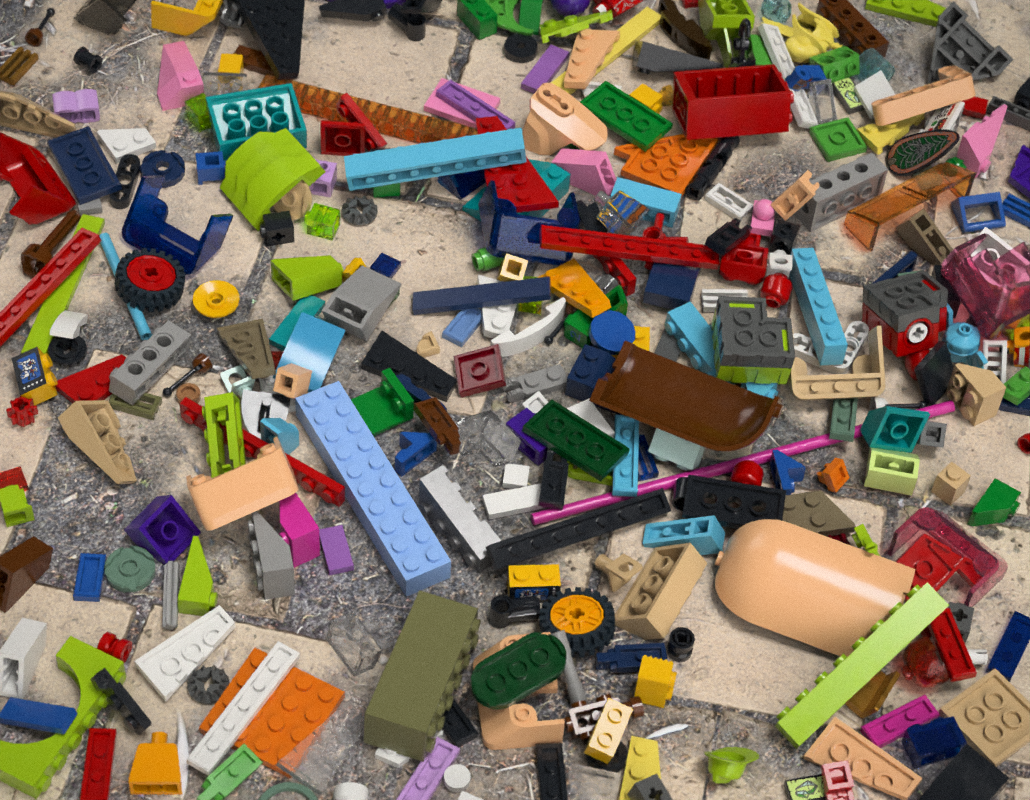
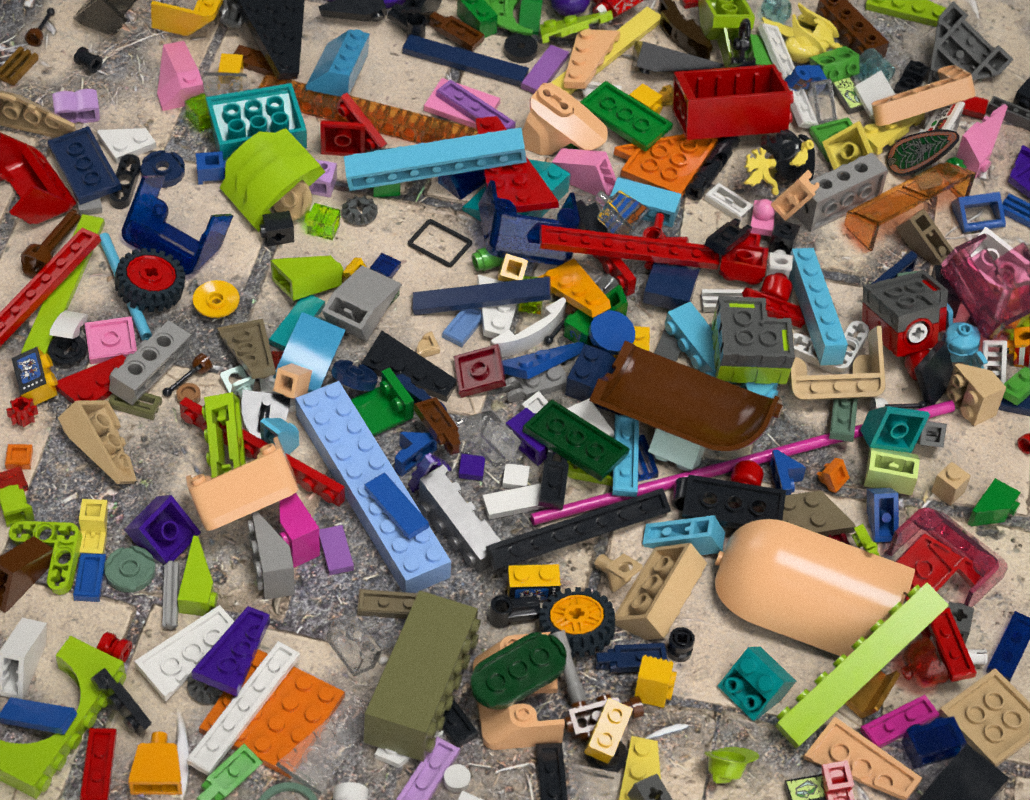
(19, 455): none -> orange tile
(60, 546): none -> lime beam
(93, 526): none -> light yellow slope
(110, 339): none -> bright pink tile
(233, 654): none -> dark purple wing
(340, 64): none -> dark azure slope
(355, 377): none -> dark blue tile
(385, 603): none -> dark tan tile
(396, 506): none -> blue tile
(427, 465): none -> dark purple wing
(456, 31): none -> reddish brown hinge
(456, 258): none -> black piece
(465, 60): none -> dark blue tile
(471, 467): none -> dark purple tile
(536, 363): none -> blue wing
(756, 682): none -> teal slope
(778, 308): none -> red tile
(788, 157): none -> helmet
(847, 145): none -> light yellow slope
(882, 513): none -> blue slope
(912, 77): none -> black slope

